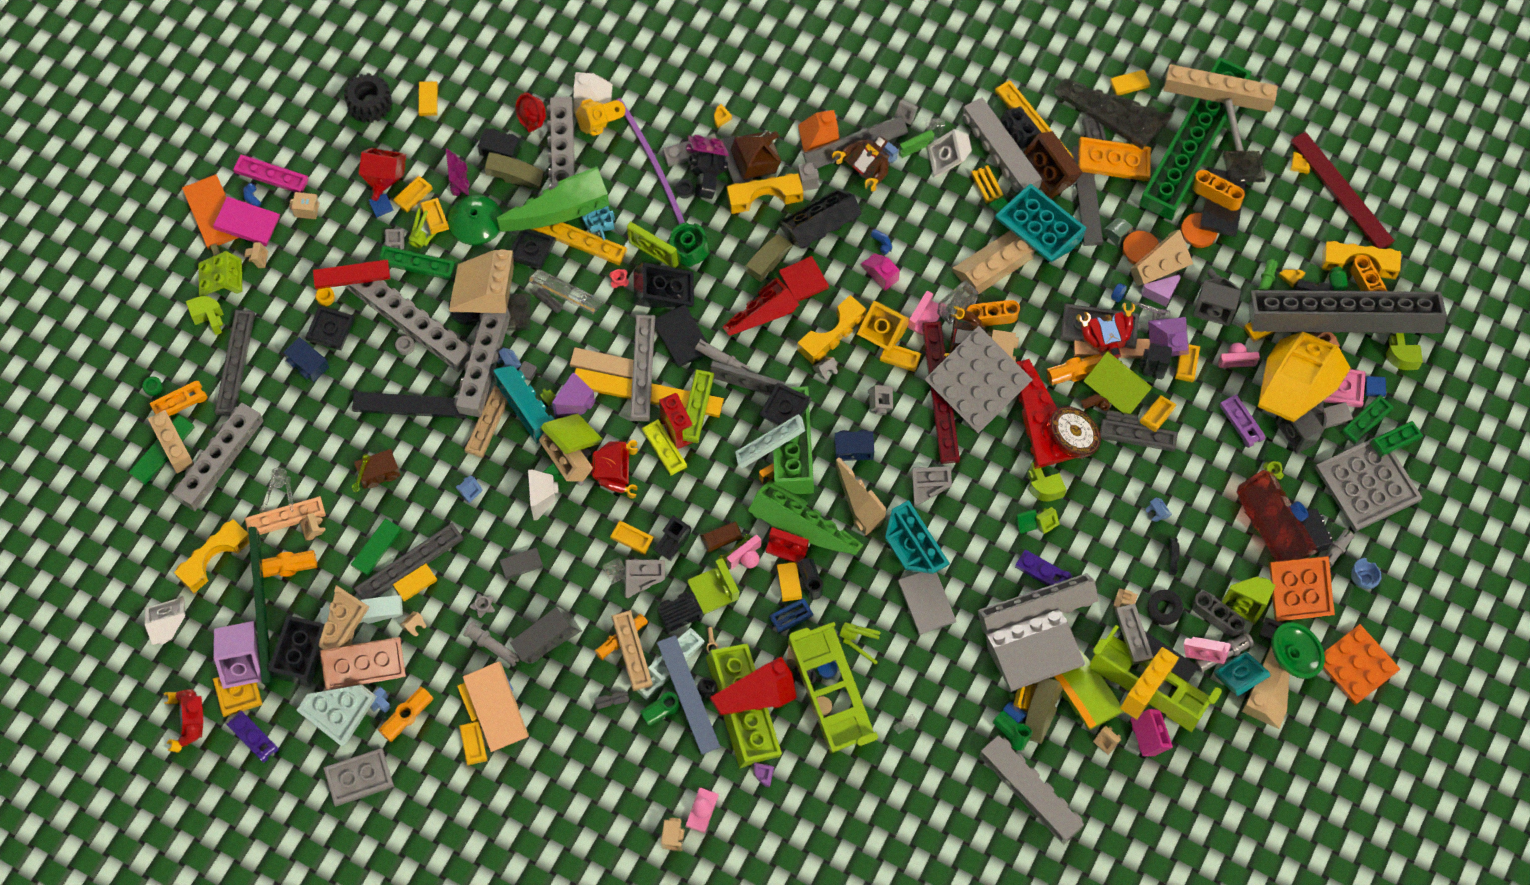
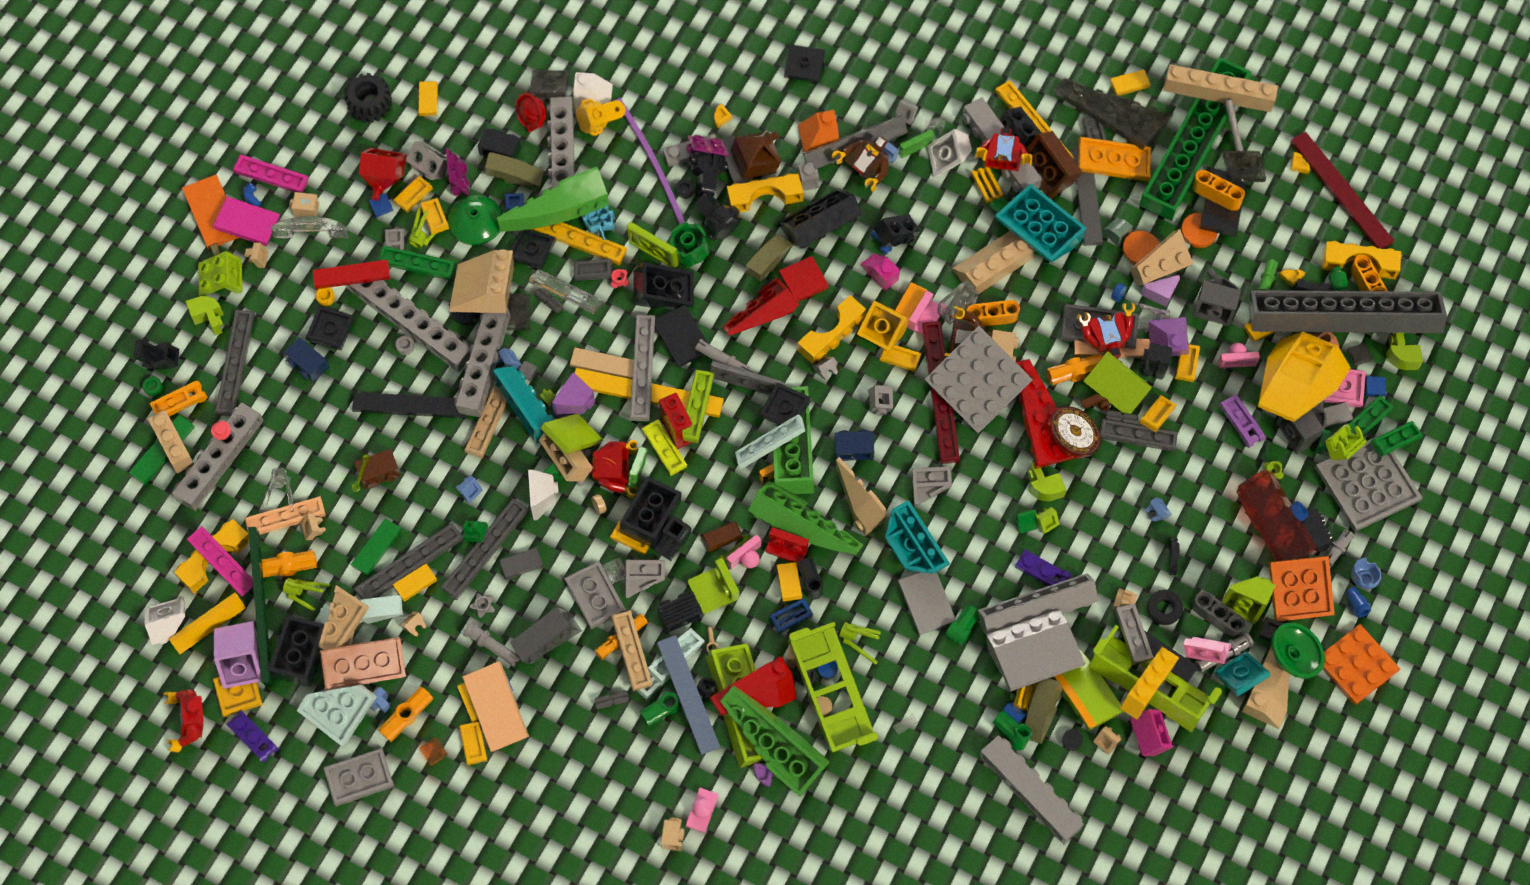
(156, 357): none -> black brick
(207, 623): none -> yellow tile
(221, 430): none -> coral plate
(221, 561): none -> dark pink plate
(285, 228): none -> clear slope
(295, 587): none -> lime plant
(429, 157): none -> light grey brick
(433, 751): none -> clear orange plate
(474, 531): none -> green tile
(484, 550): none -> dark grey tile
(514, 200): none -> blue tile
(549, 83): none -> clear smoke plate
(593, 270): none -> dark grey tile
(594, 594): none -> light grey tile
(599, 504): none -> tan tile
(637, 467): none -> bright green tile
(650, 512): none -> black brick
(720, 219): none -> black piece
(779, 745): none -> bright green wedge
(804, 63): none -> black plate
(897, 230): none -> black brick
(910, 300): none -> light orange tile
(961, 628): none -> green piece
(1004, 151): none -> torso
(1072, 739): none -> black tile
(1321, 445): none -> green tile
(1345, 443): none -> lime hinge
(1359, 354): none -> clear smoke tile
(1359, 605): none -> blue cone

